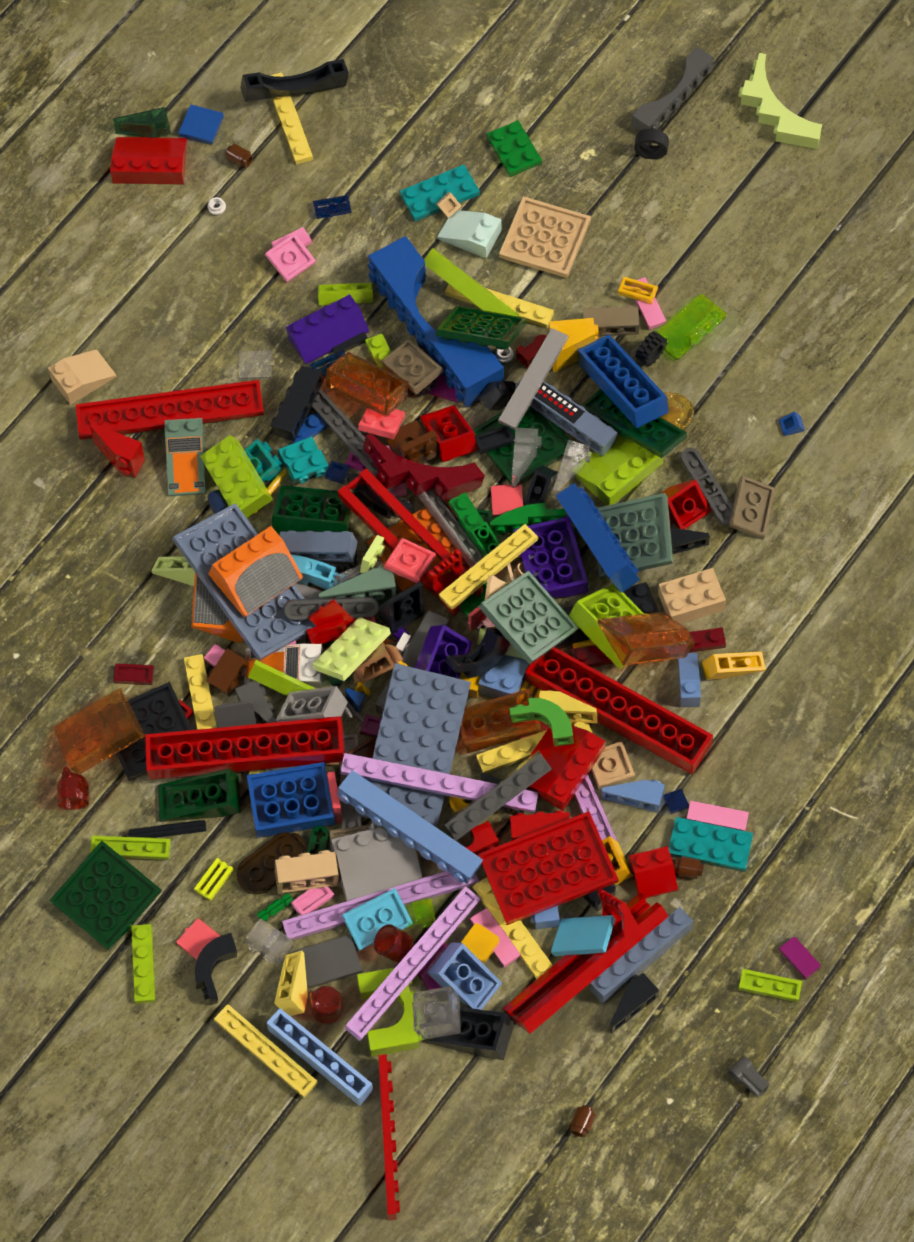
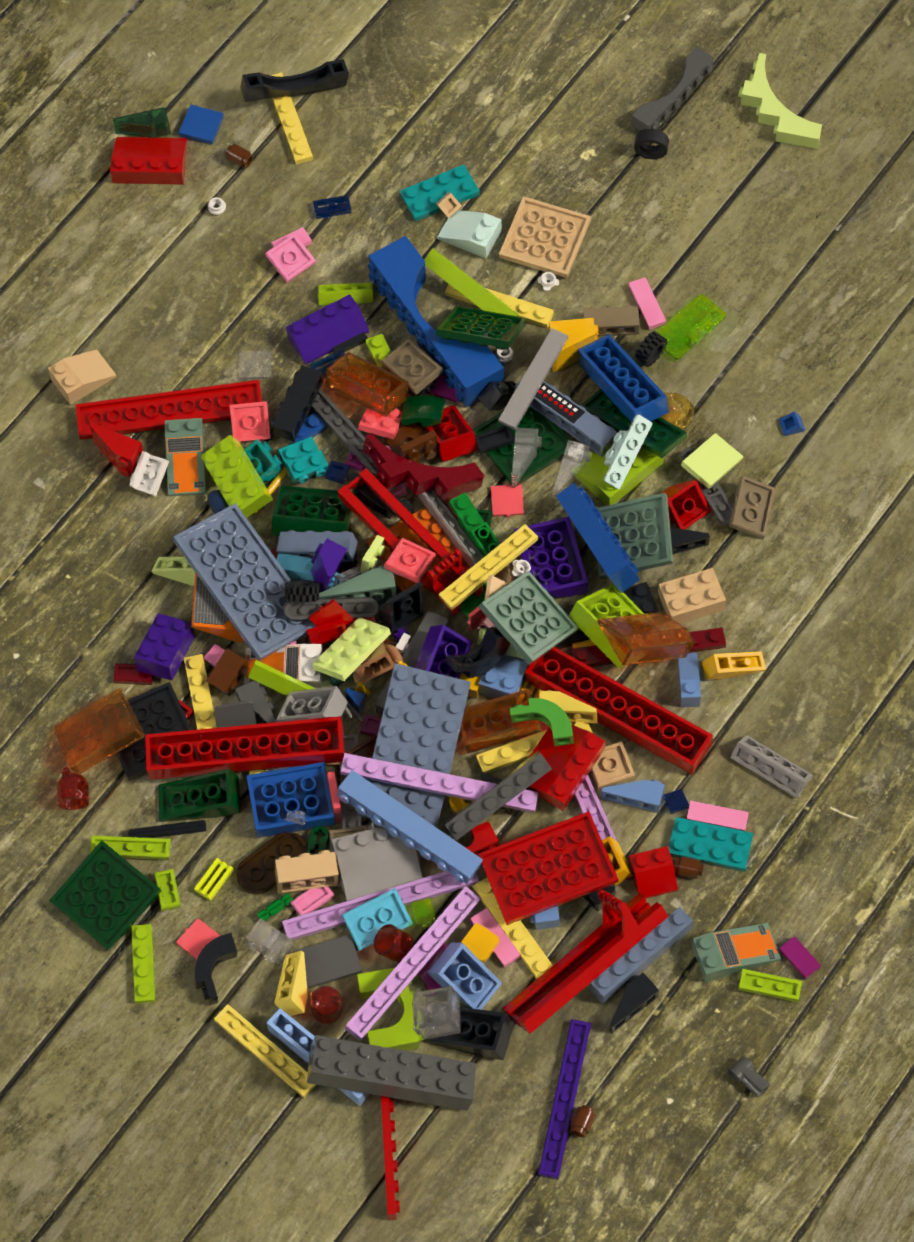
(148, 473): none -> white bracket
(164, 646): none -> dark purple brick
(169, 896): none -> lime plate
(250, 421): none -> coral plate
(256, 572): slope -> none
(299, 817): none -> clear tile
(302, 591): none -> black tyre
(327, 562): none -> dark purple slope
(391, 1073): none -> dark grey brick
(423, 409): none -> dark green slope
(514, 148): green plate -> none
(521, 564): none -> white plate
(526, 824): red brick -> none
(527, 354): red leg -> none
(527, 515): green slope -> none
(541, 485): black slope -> none
(548, 276): none -> white plate
(564, 1099): none -> dark purple tile
(583, 935): medium azure tile -> none
(625, 450): none -> light aqua bracket
(635, 292): yellow tile -> none
(712, 461): none -> yellowish green tile
(733, 950): none -> slope
(771, 766): none -> light grey fence

